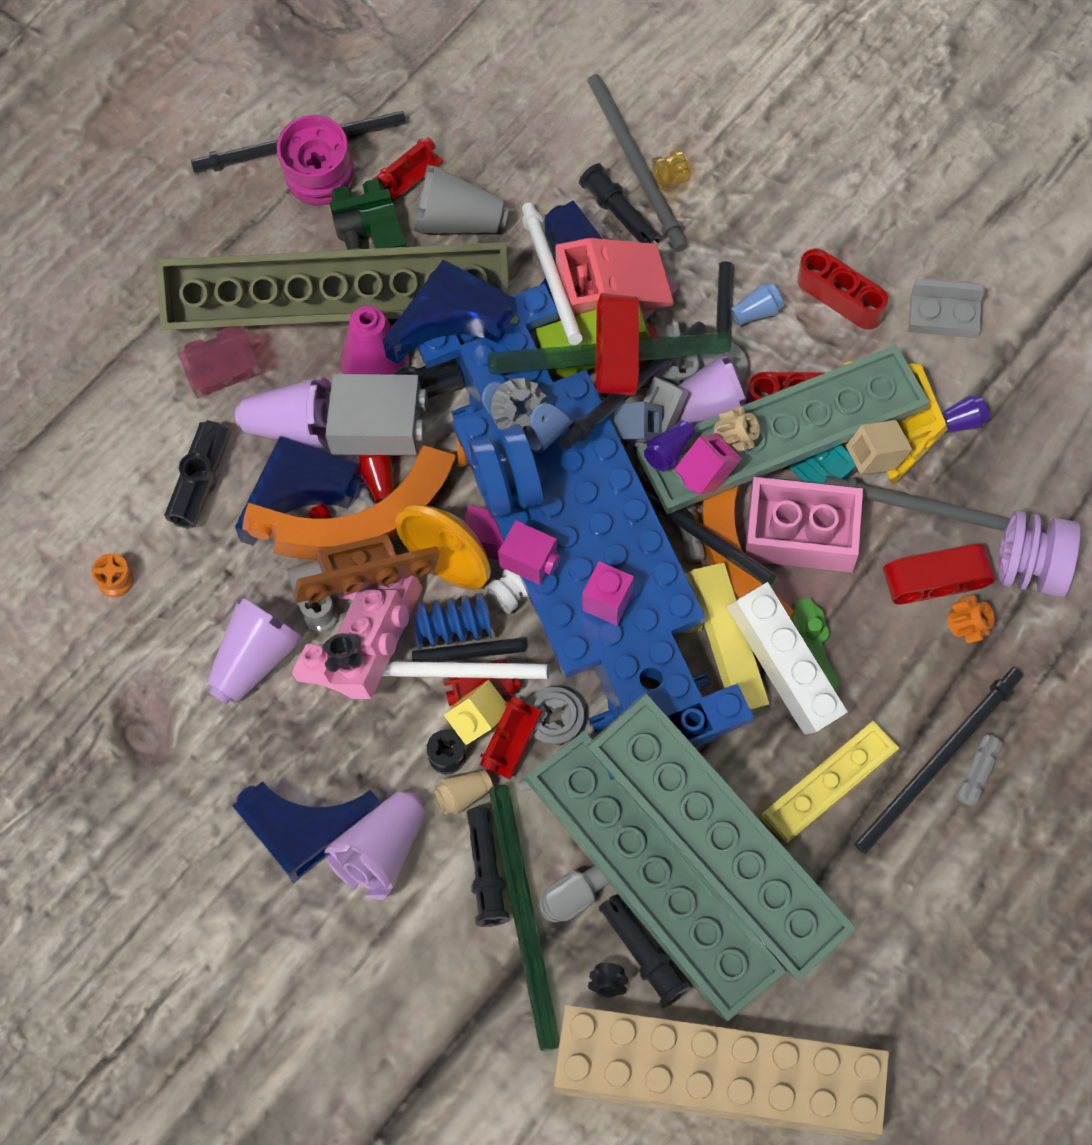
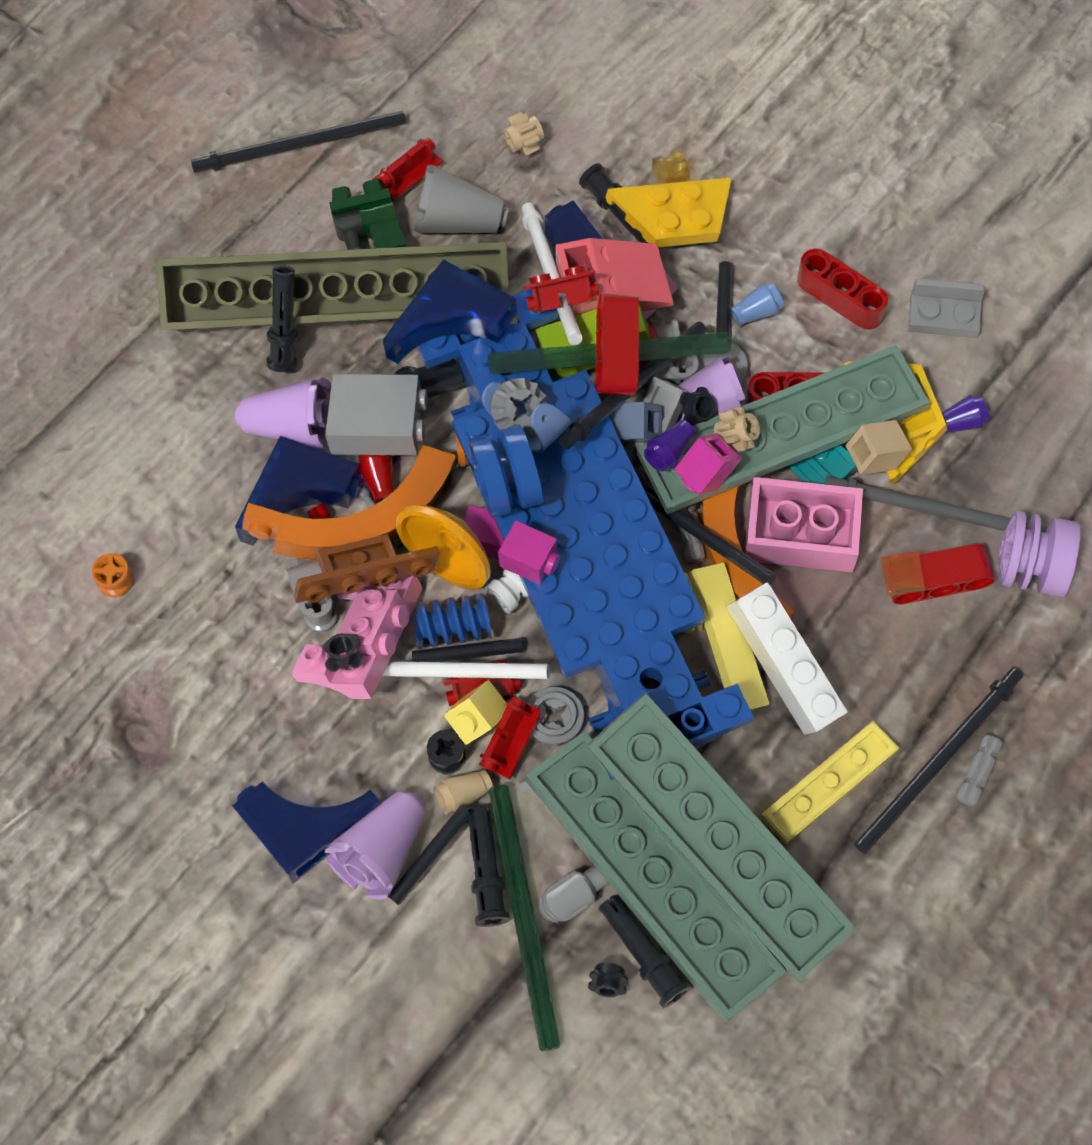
(192, 492): black piece -> none
(219, 361): clear pink brick -> none
(248, 651): lavender cone -> none
(282, 333): none -> black pin
(315, 158): dark pink wheel -> none
(364, 347): dark pink cone -> none
(429, 854): none -> black bar
(523, 133): none -> tan gear
(547, 291): none -> red hinge
(608, 593): dark pink brick -> none
(671, 228): dark grey bar -> none
(674, 211): none -> yellow wing
(697, 406): none -> black plate
(722, 1073): tan brick -> none
(813, 629): bright green piece -> none
(902, 573): none -> clear orange plate
(971, 619): orange gear -> none

